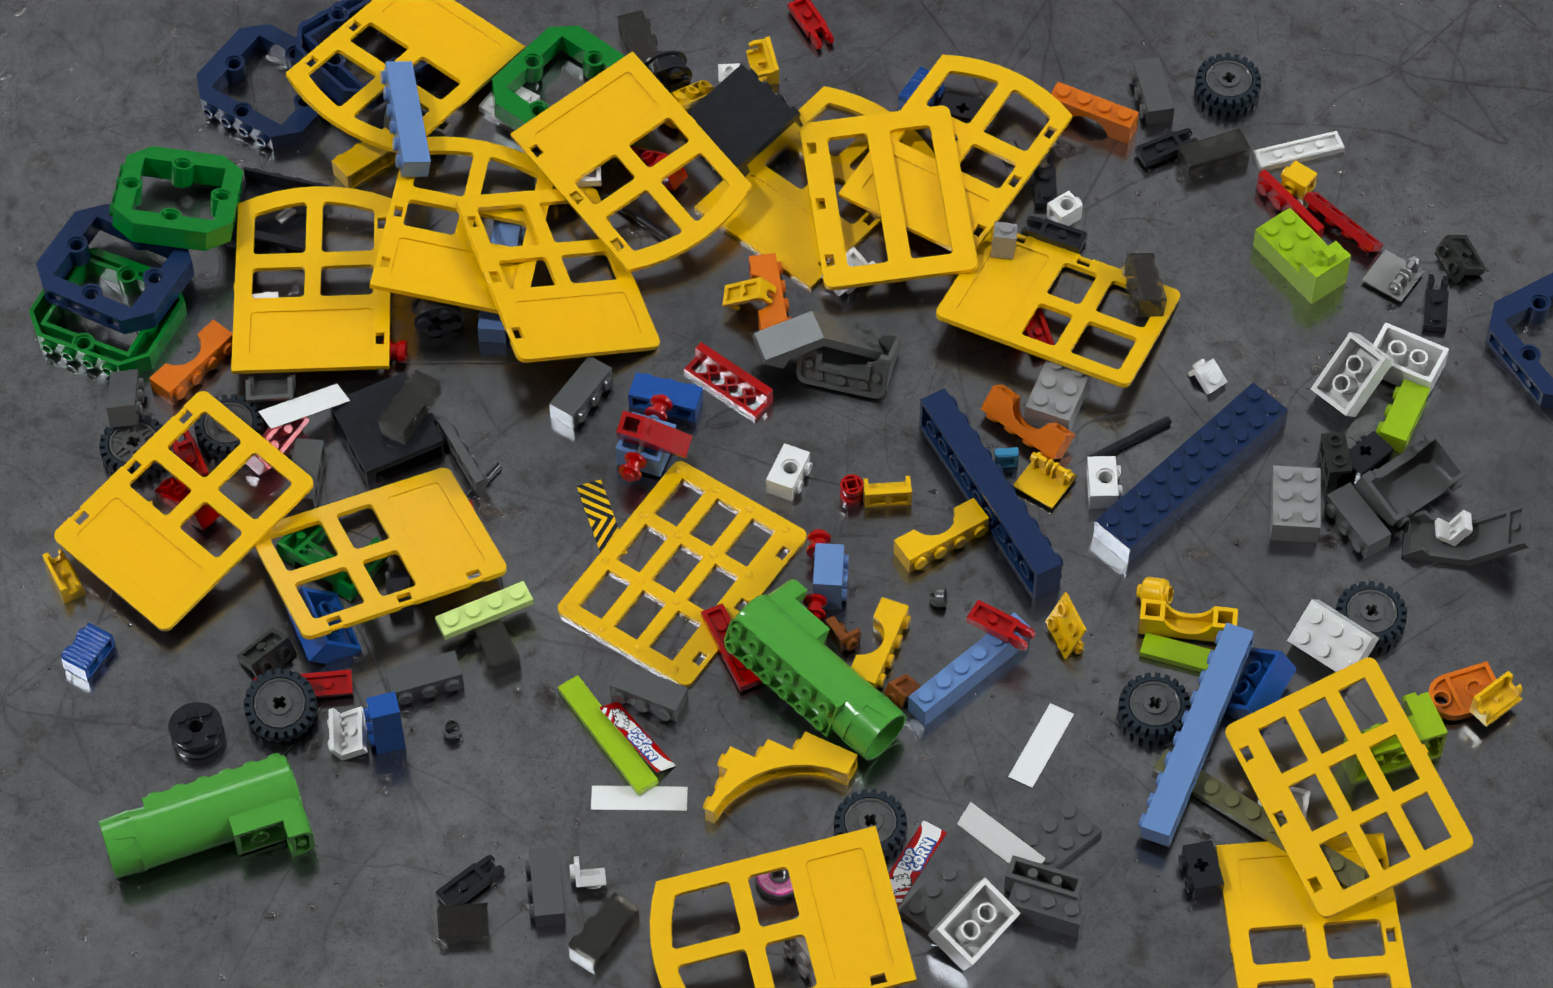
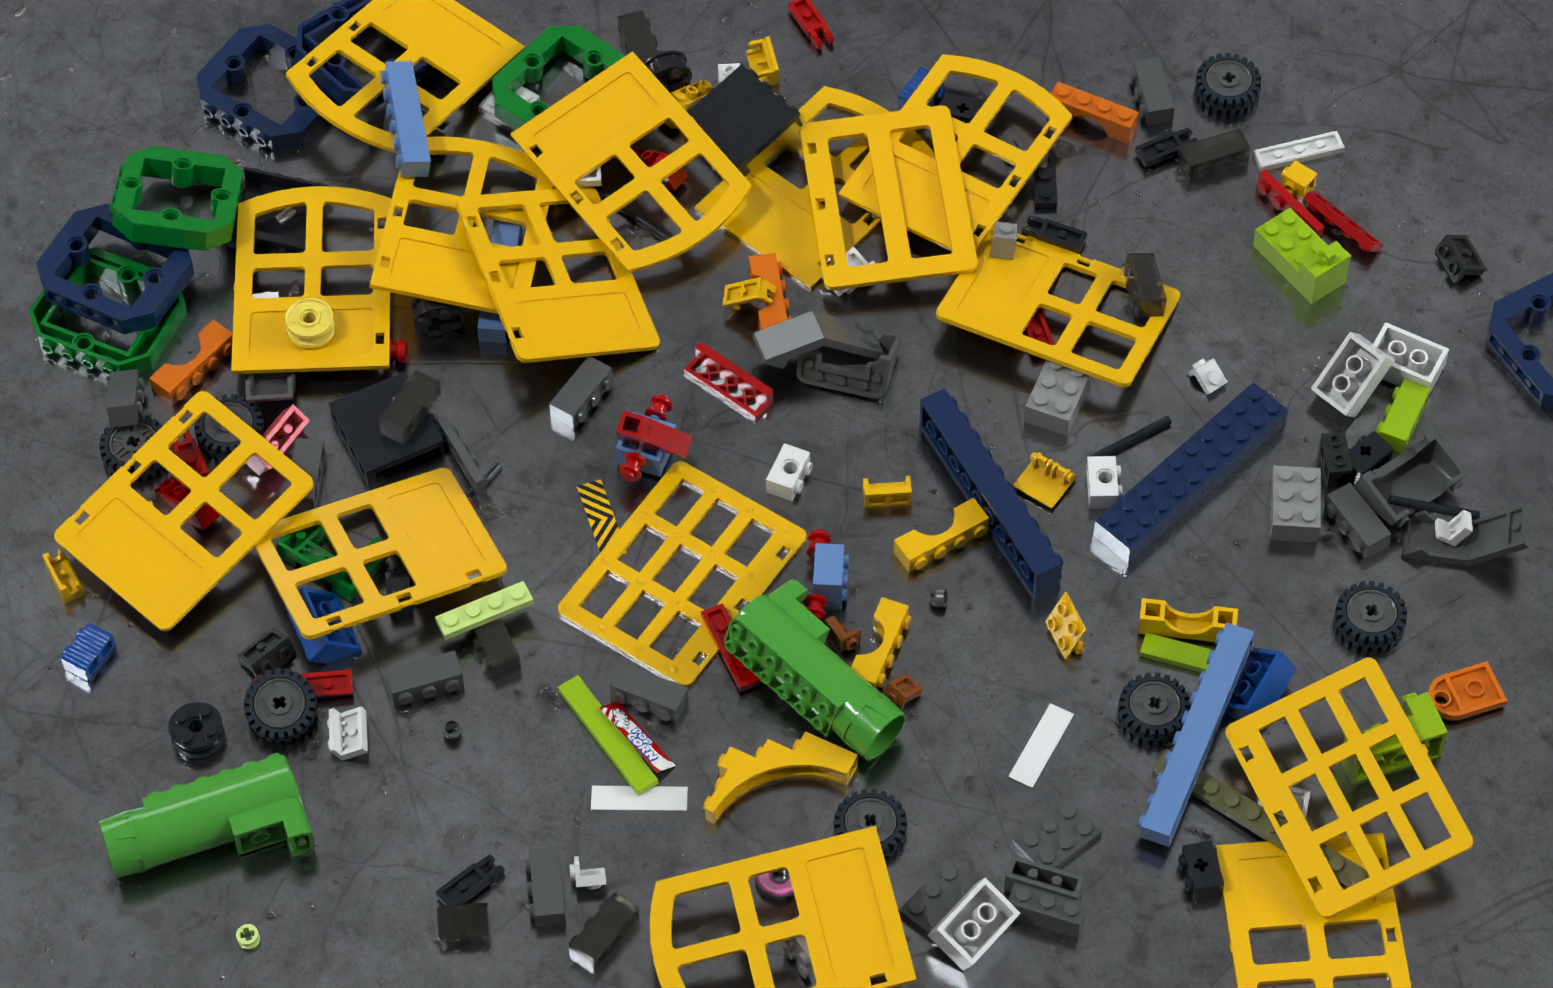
(255, 937): none -> yellowish green bush
(304, 406): white sticker -> none
(310, 323): none -> light yellow wheel
(361, 163): yellow brick -> none
(384, 723): blue brick -> none
(684, 397): blue brick -> none
(851, 490): red wheel -> none
(914, 859): sticker -> none
(960, 676): medium blue brick -> none
(996, 836): white sticker -> none
(999, 625): red hinge -> none
(1004, 407): orange arch -> none
(1006, 457): dark azure tile -> none
(1065, 209): white brick -> none
(1155, 589): yellow head -> none
(1331, 637): white brick -> none
(1394, 275): light grey hinge -> none
(1429, 506): none -> black bar
(1436, 305): black hinge -> none
(1496, 699): yellow hinge -> none

